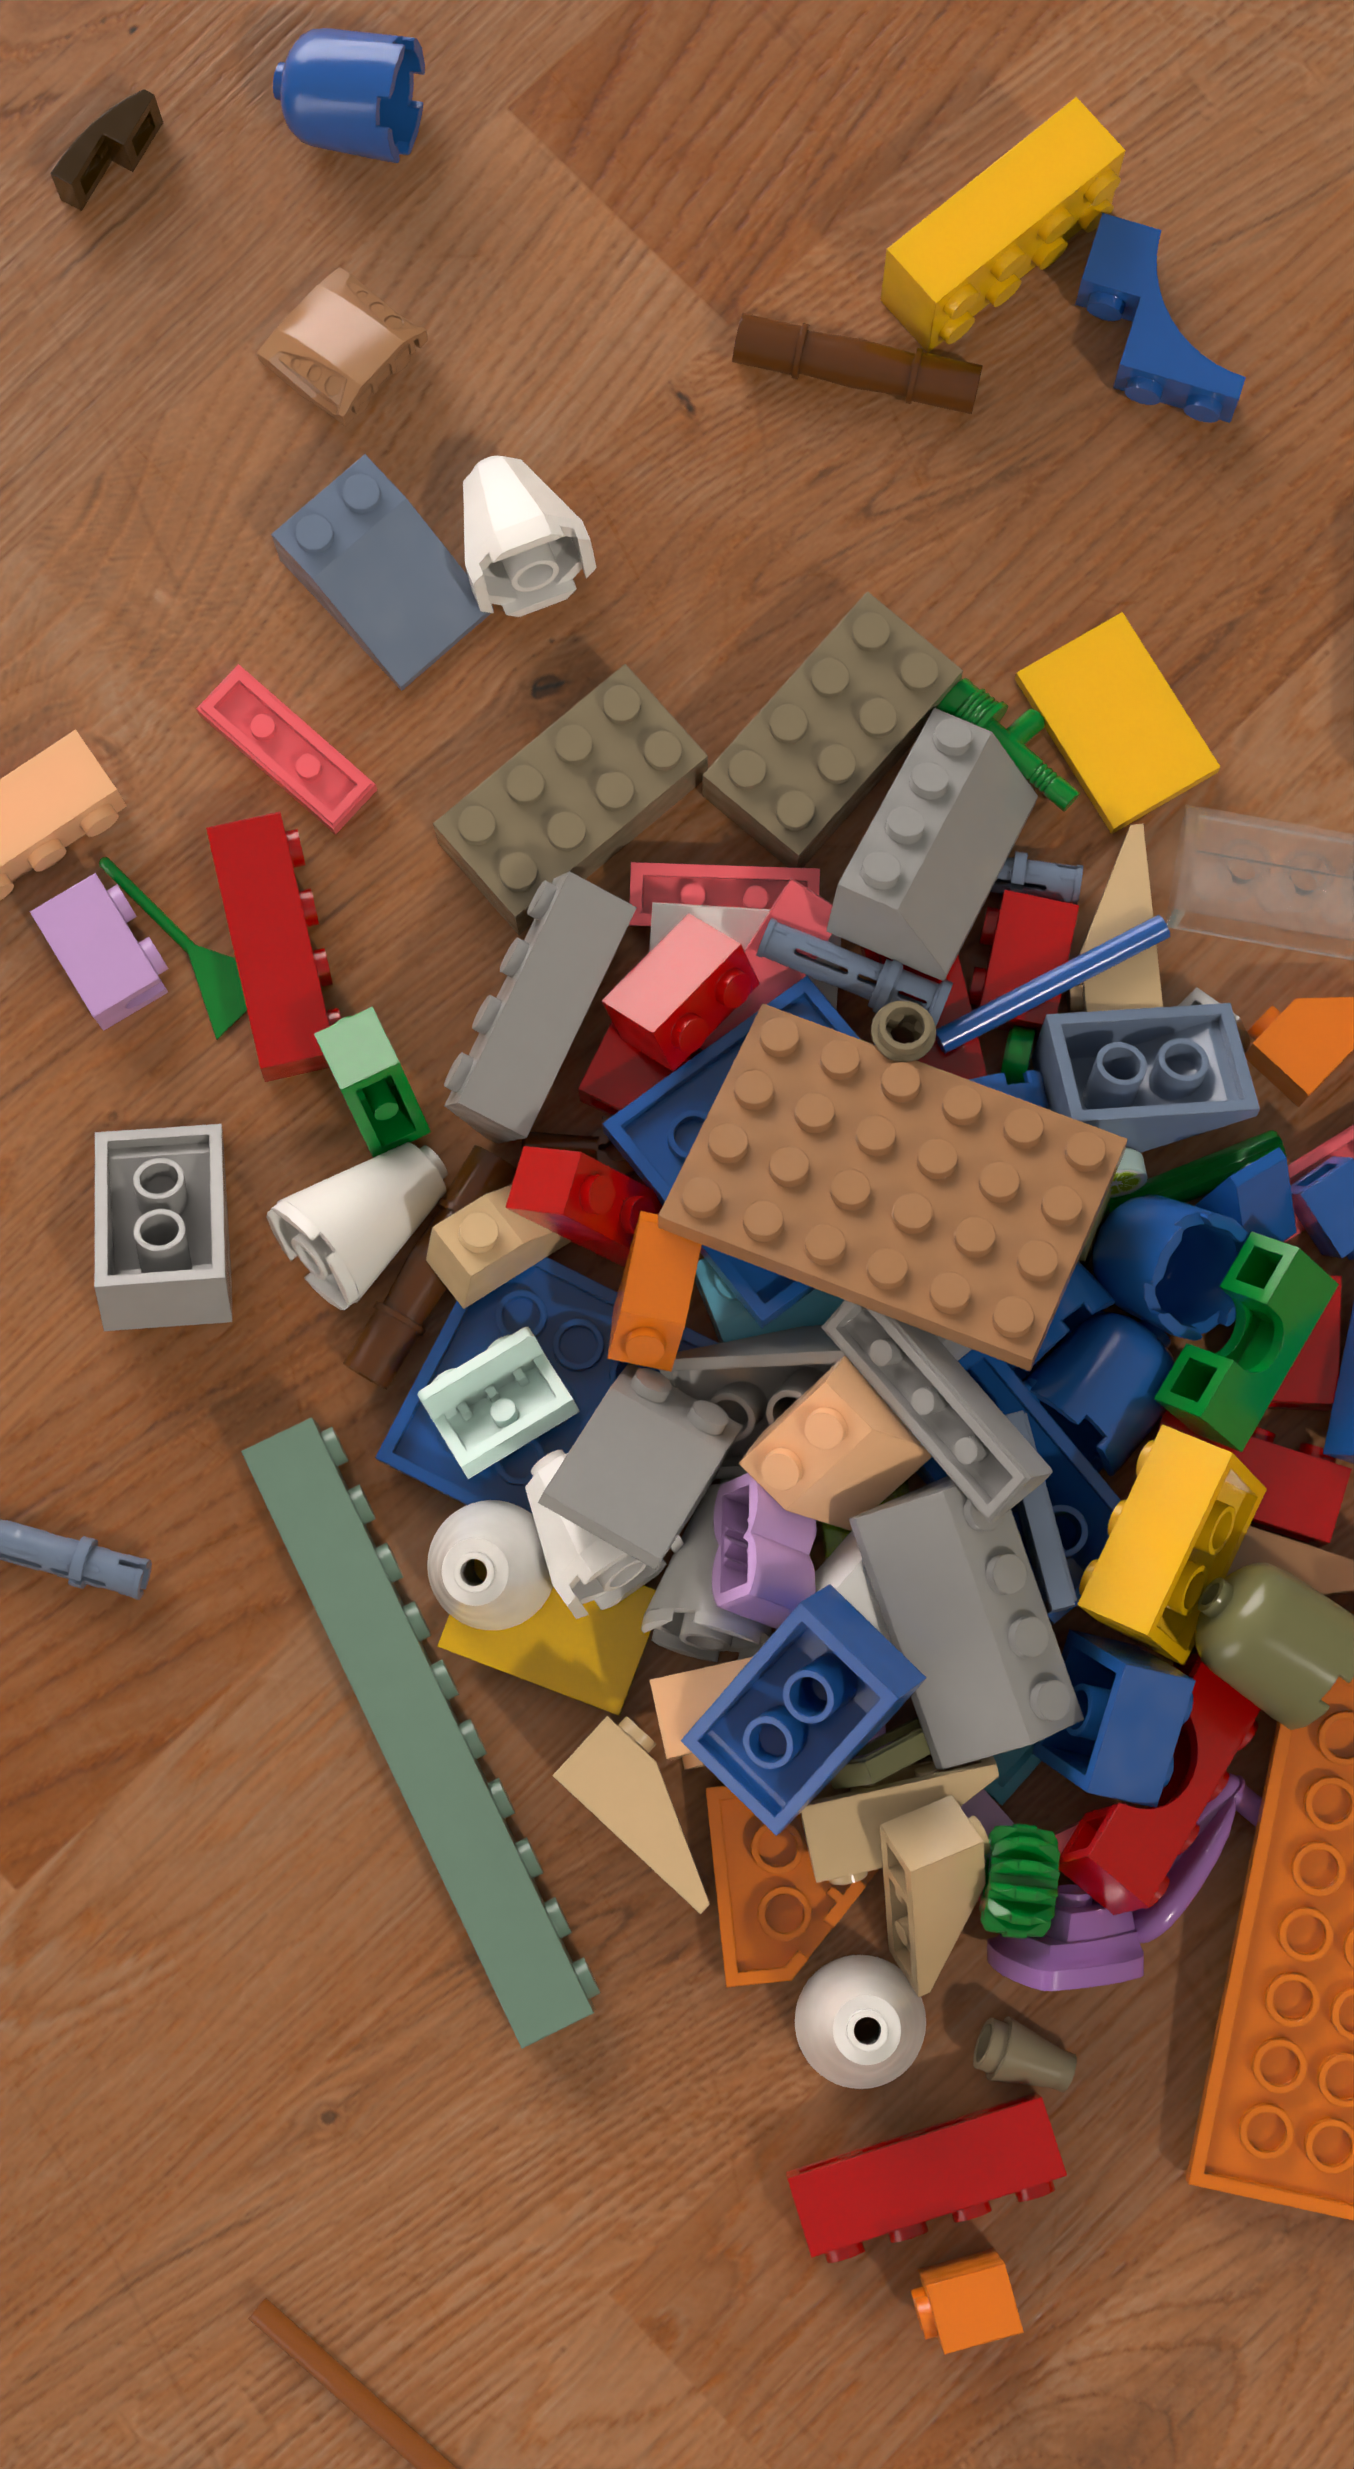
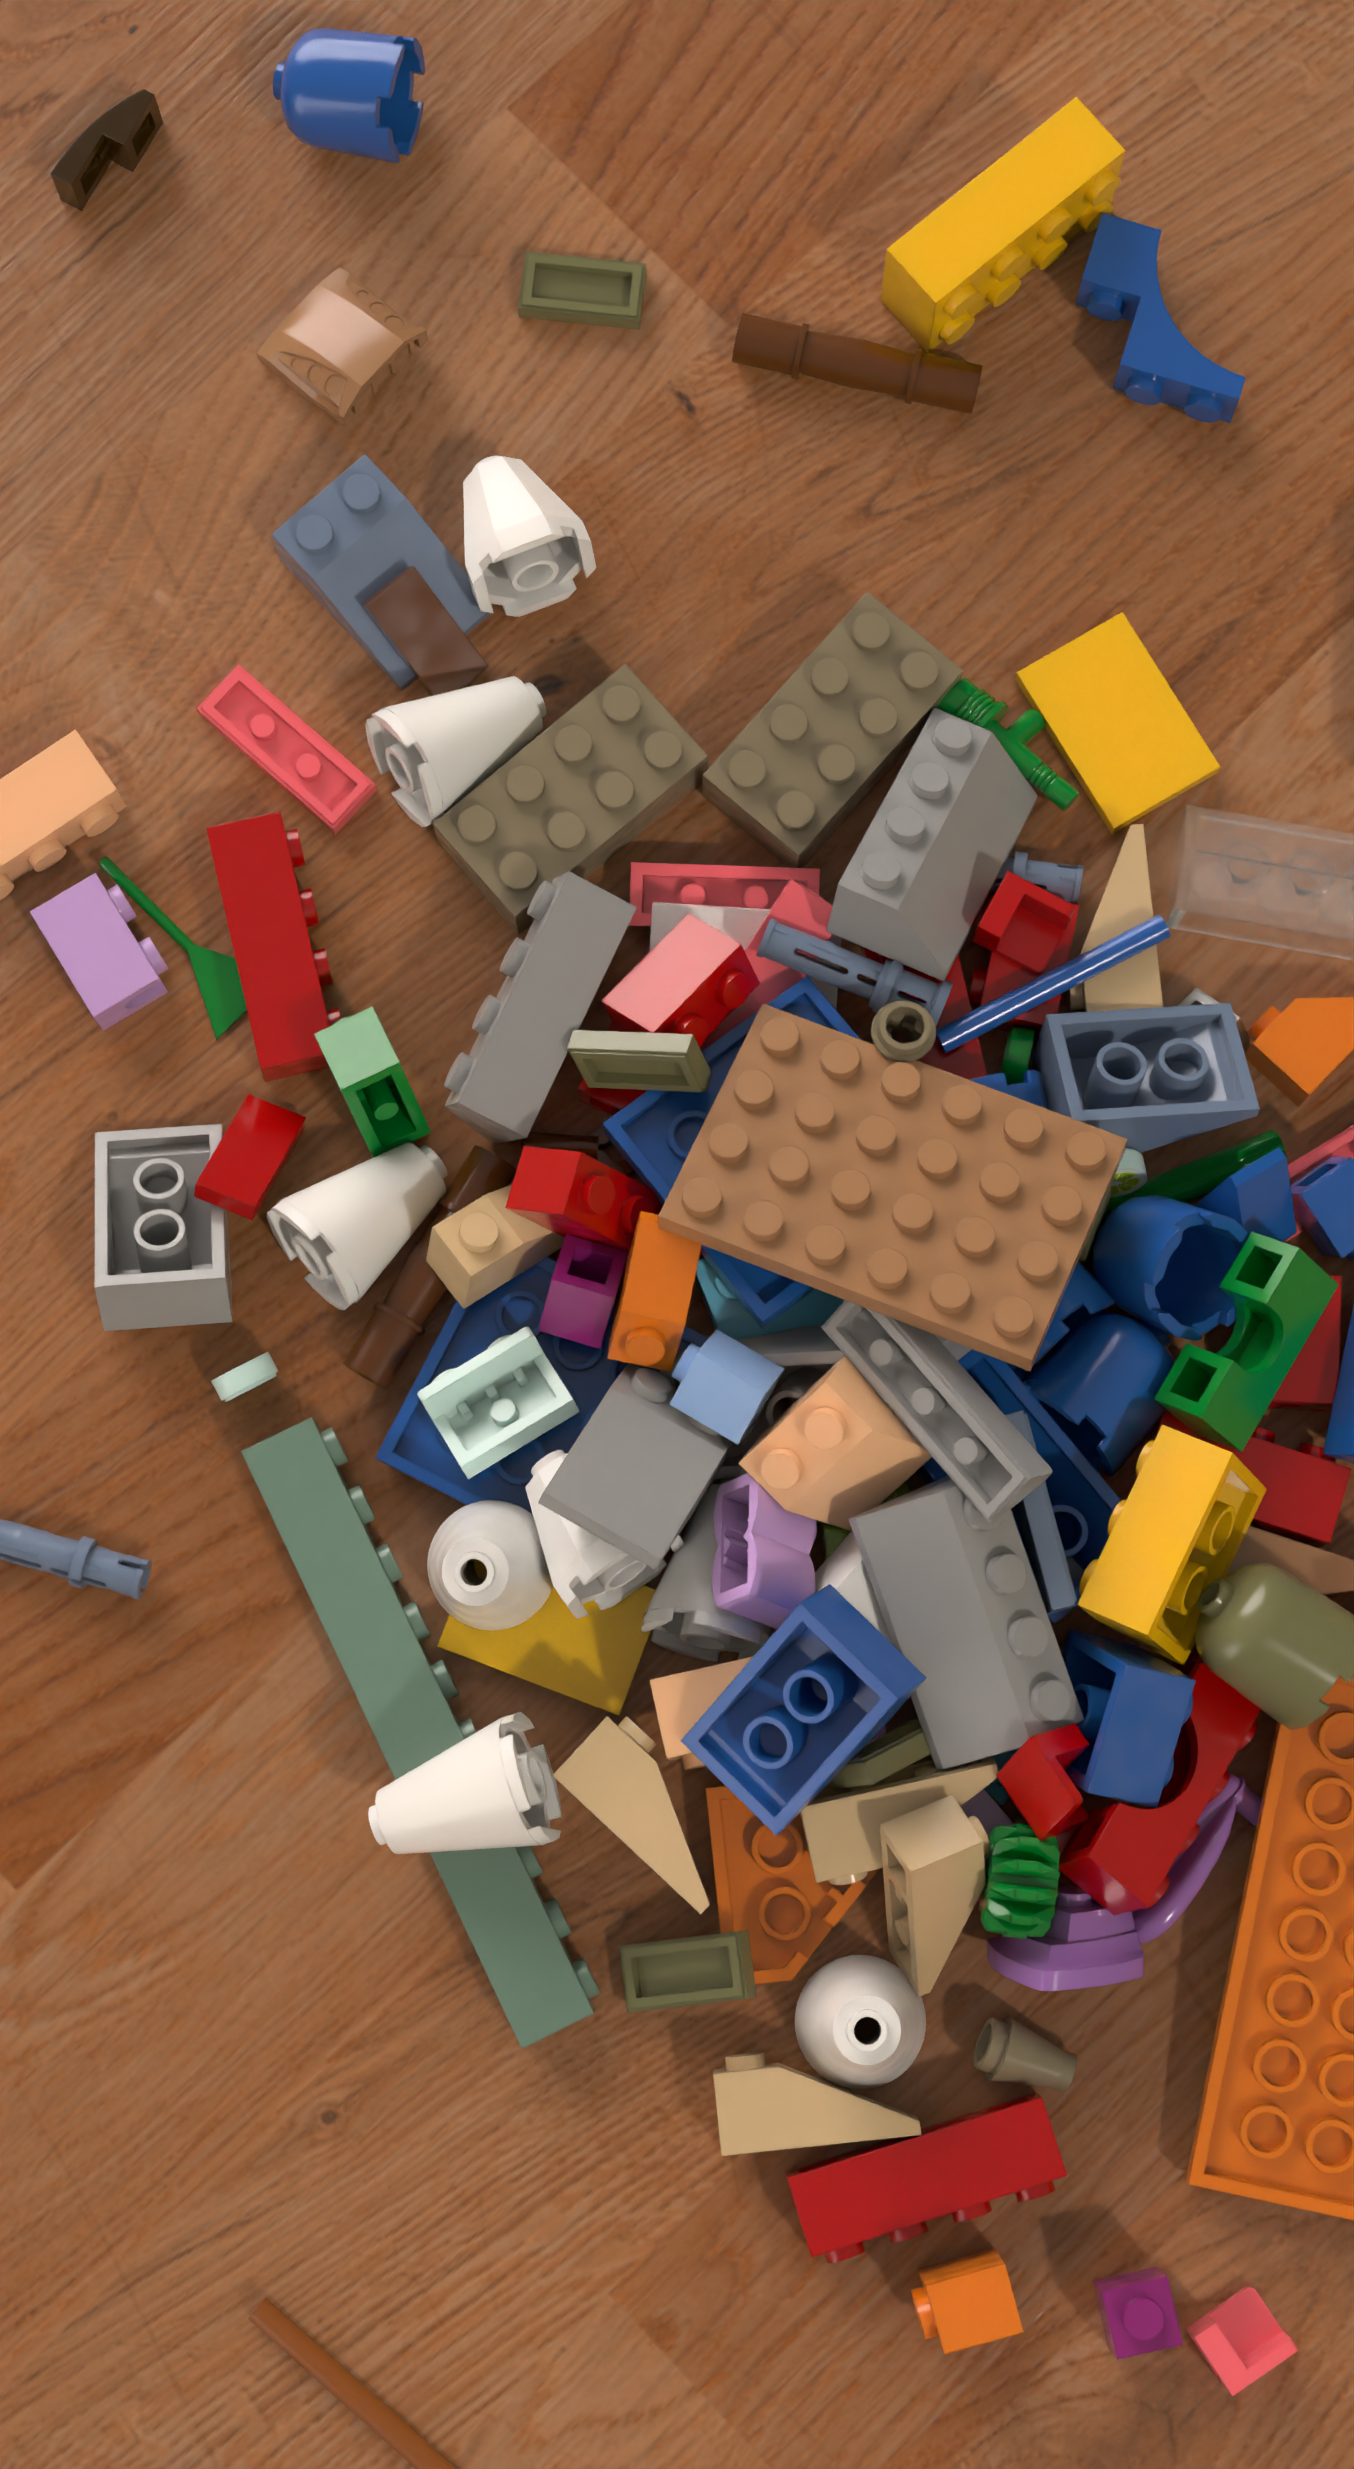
(245, 1377): none -> light aqua tile
(249, 1157): none -> red tile
(424, 633): none -> reddish brown tile
(452, 742): none -> white cone
(472, 1796): none -> white cone
(582, 290): none -> olive tile
(582, 1291): none -> magenta brick
(640, 1060): none -> olive tile
(687, 1971): none -> olive tile
(724, 1385): none -> light blue brick
(784, 2108): none -> tan slope
(1024, 923): none -> red panel
(1041, 1786): none -> red panel
(1138, 2312): none -> magenta brick
(1241, 2340): none -> coral panel

